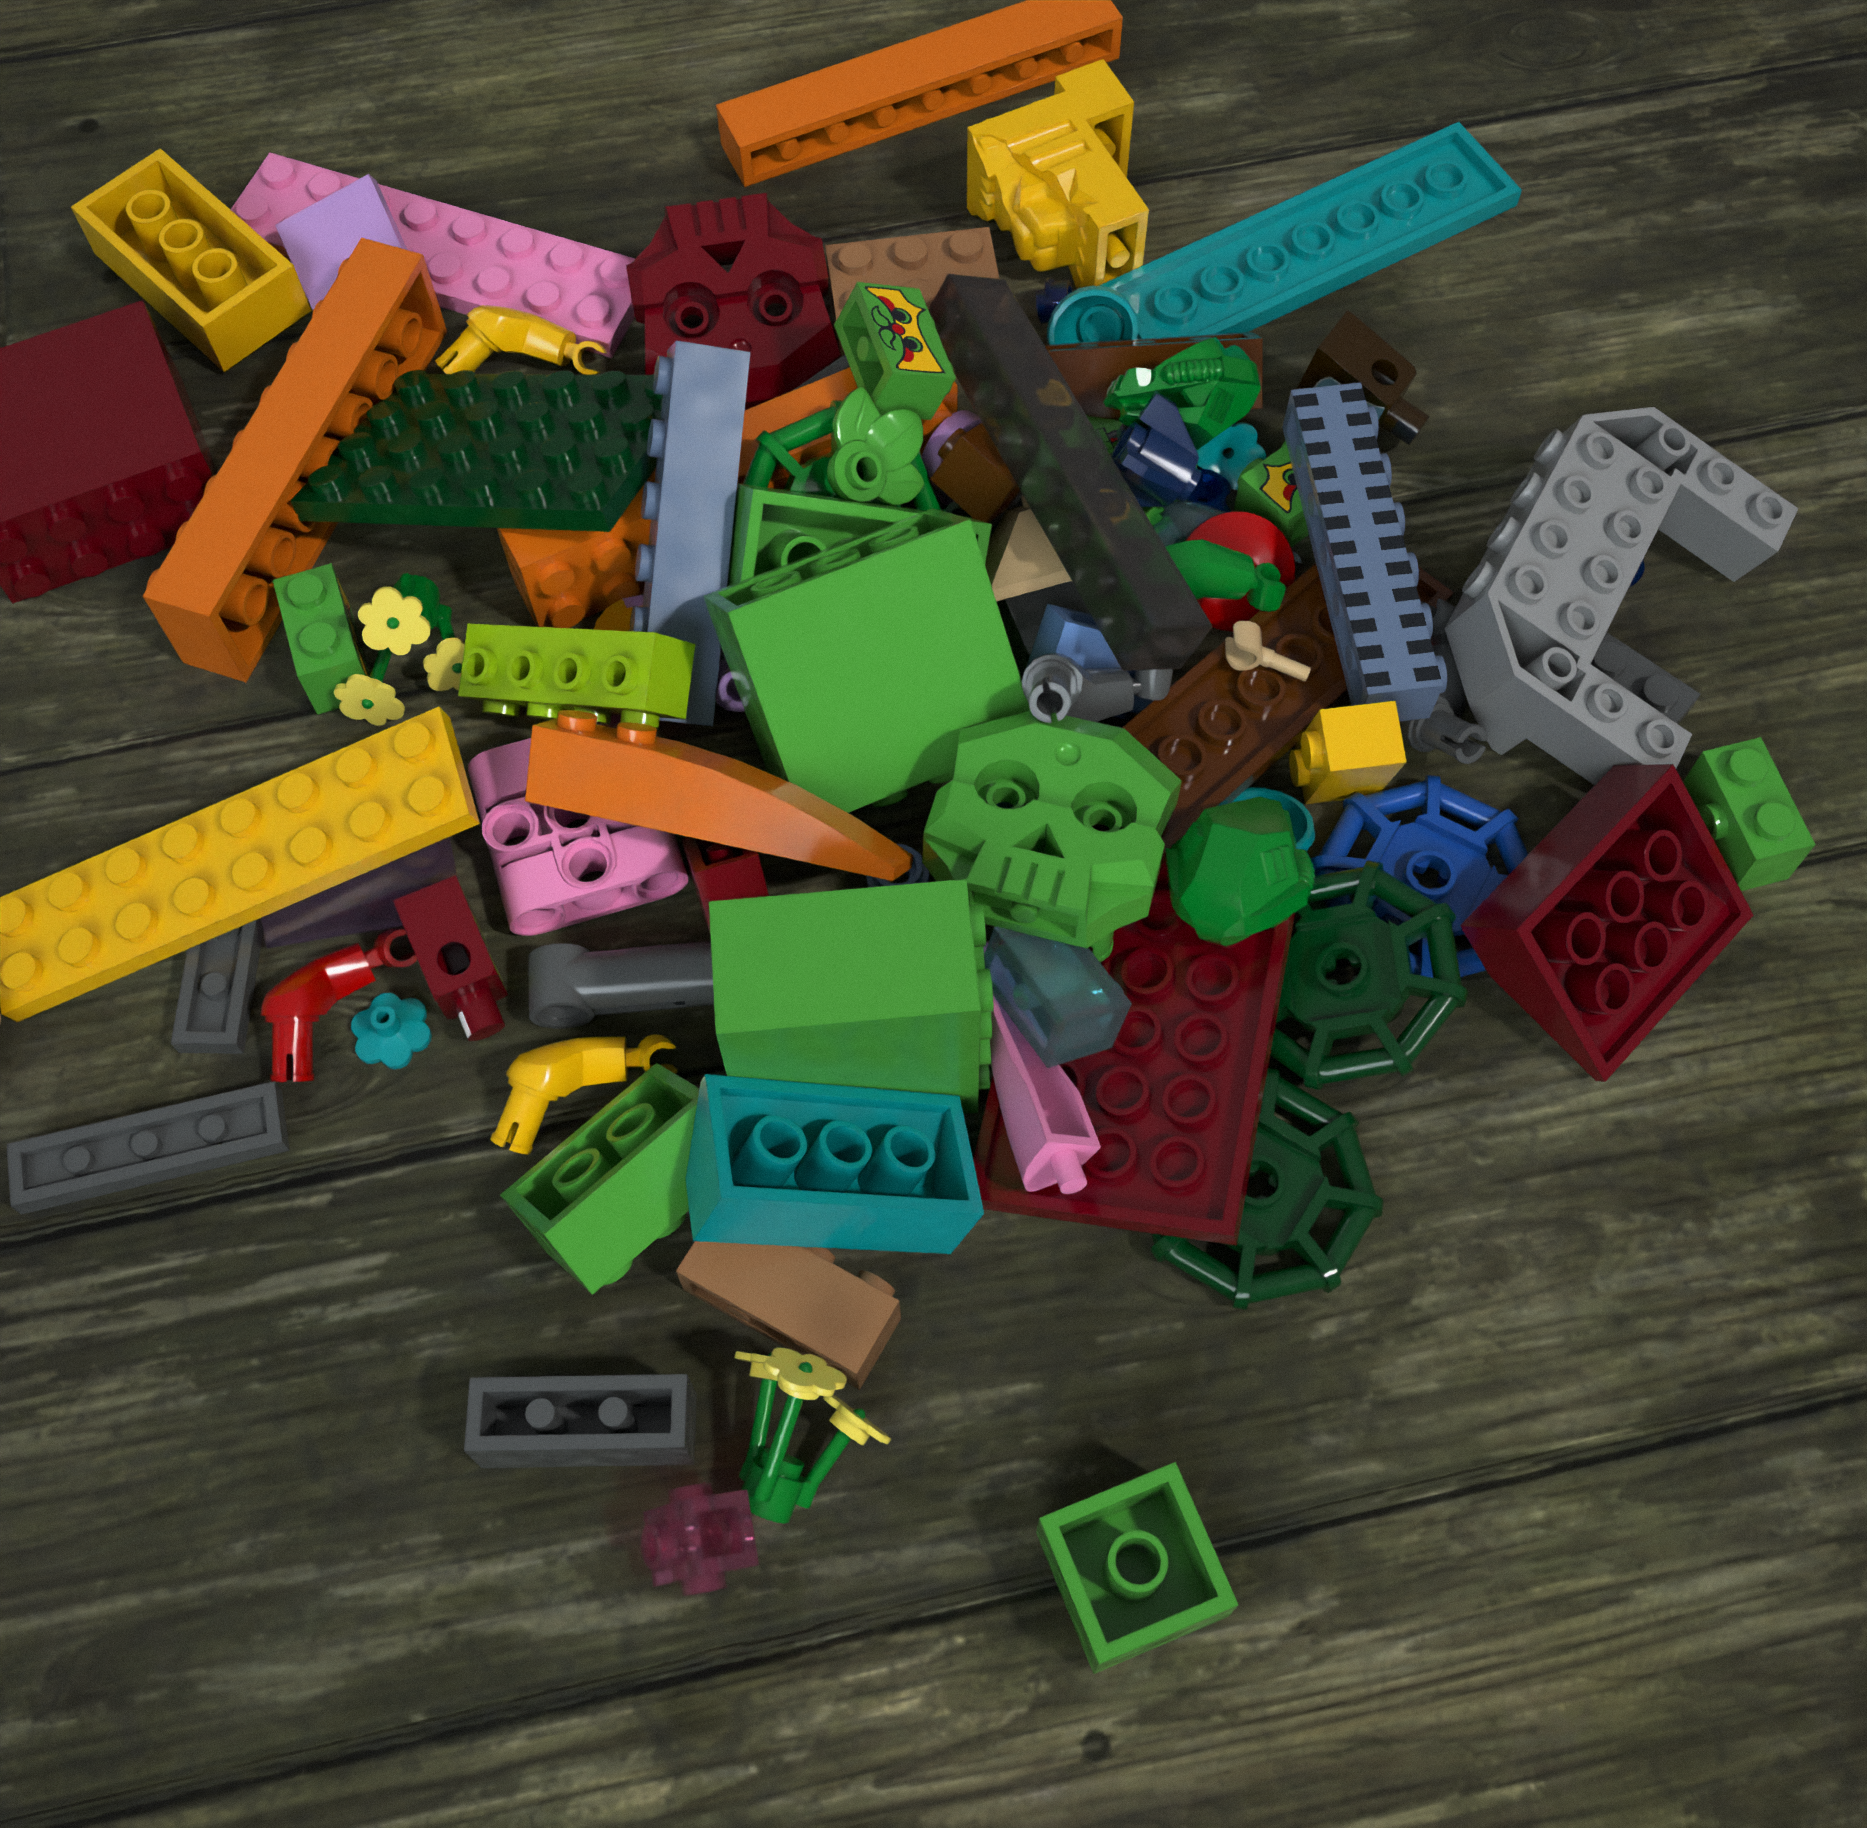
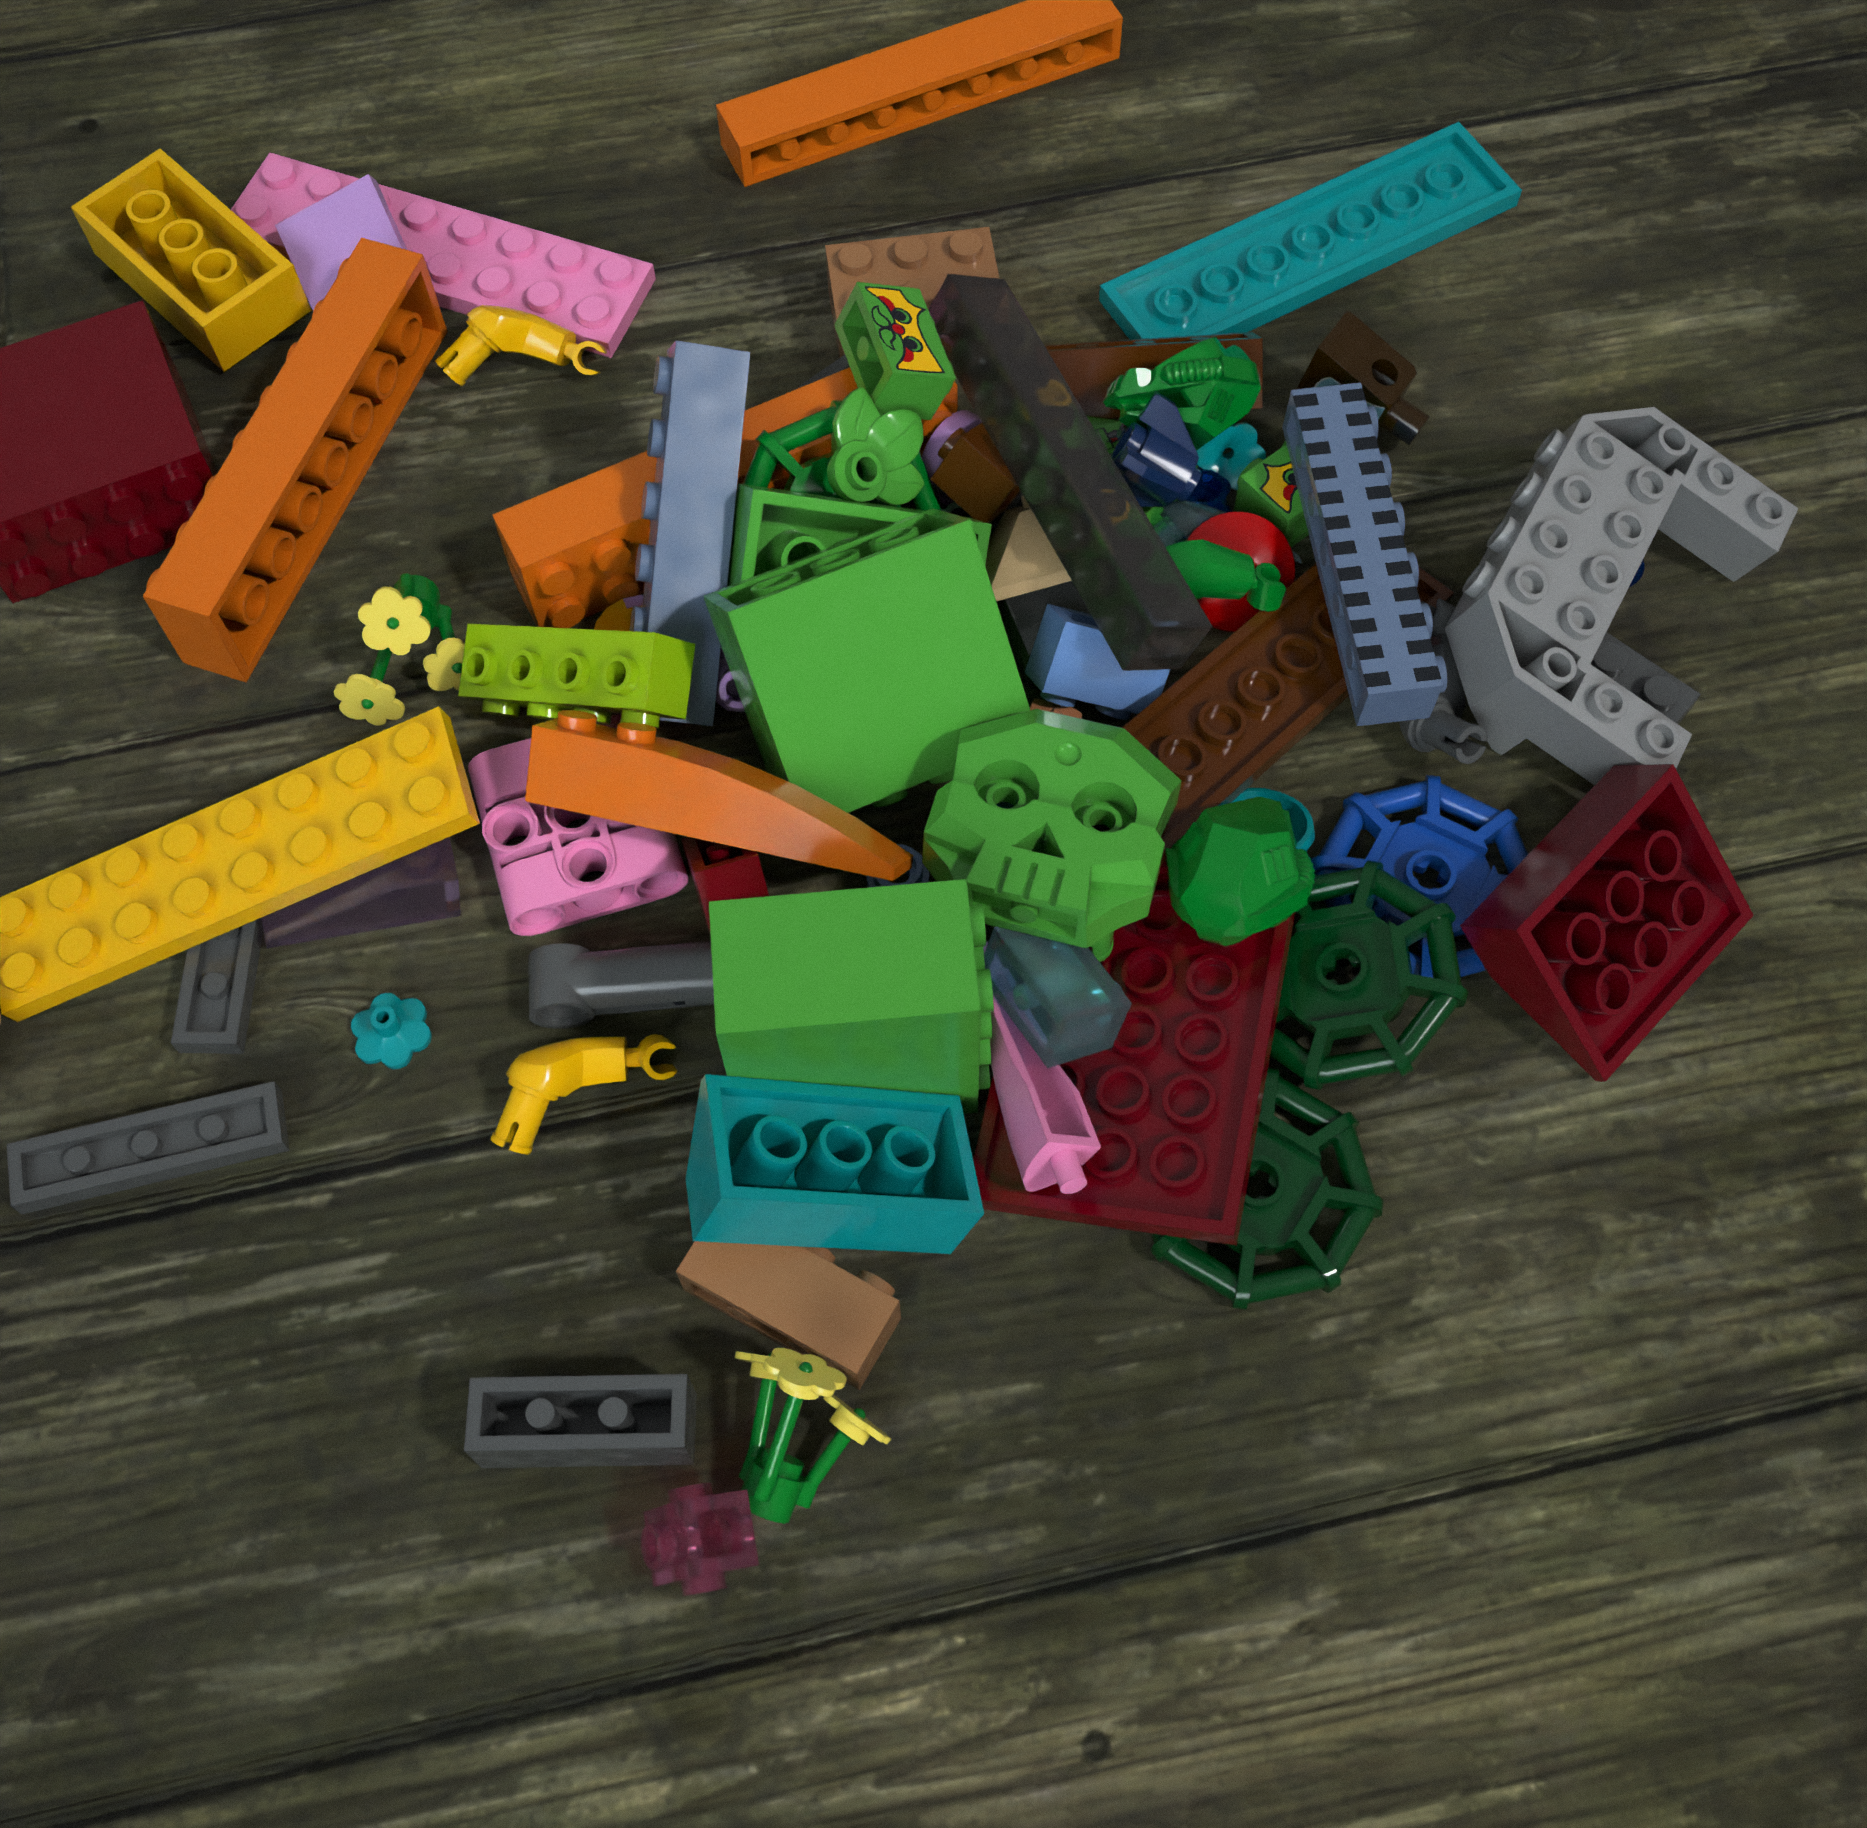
(312, 992): red arm -> none
(320, 633): bright green brick -> none
(449, 943): dark red torso -> none
(492, 453): dark green plate -> none
(613, 1181): bright green brick -> none
(771, 264): dark red brick -> none
(1049, 298): clear blue plate -> none
(1061, 178): yellow brick -> none
(1064, 687): dark grey arm -> none
(1092, 316): teal piece -> none
(1135, 1567): bright green brick -> none
(1247, 652): tan hand -> none
(1348, 752): yellow brick -> none
(1749, 813): bright green brick -> none

